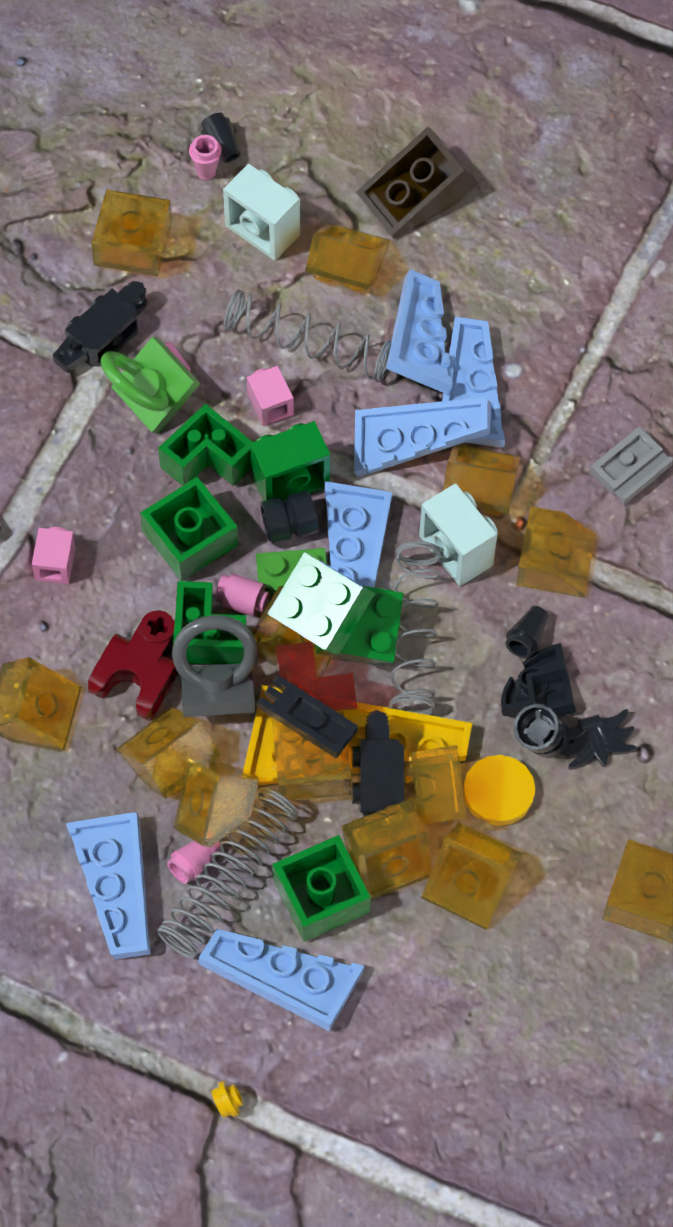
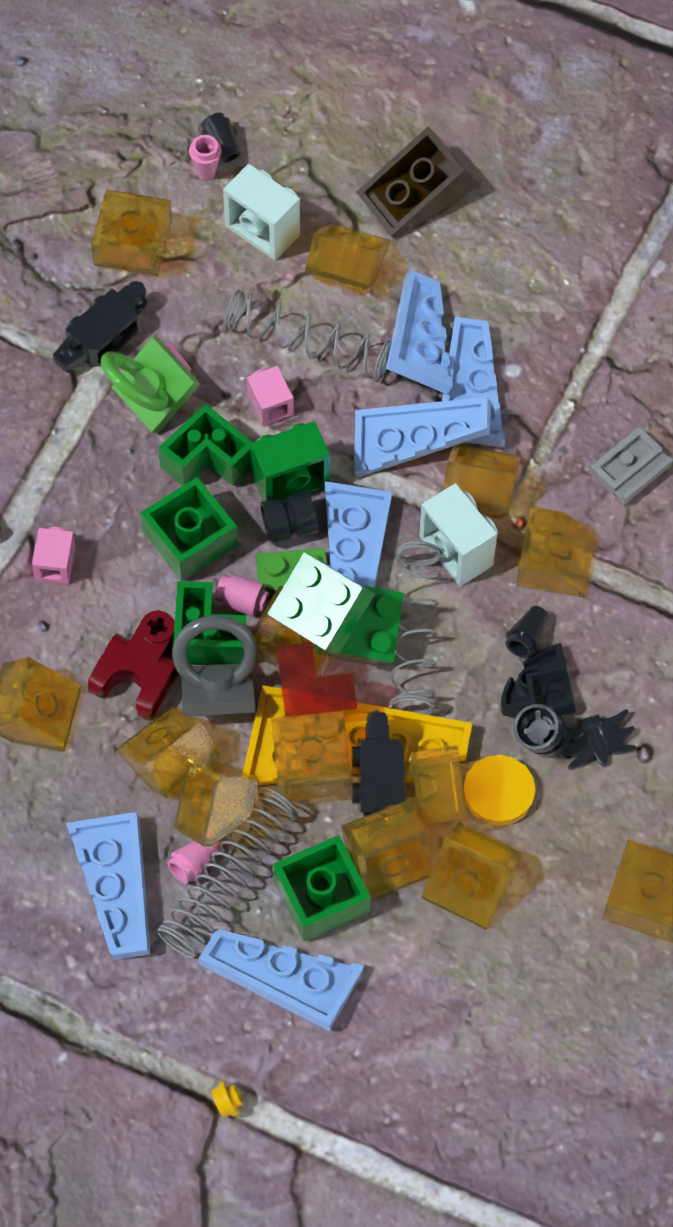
(308, 717): black hinge -> none

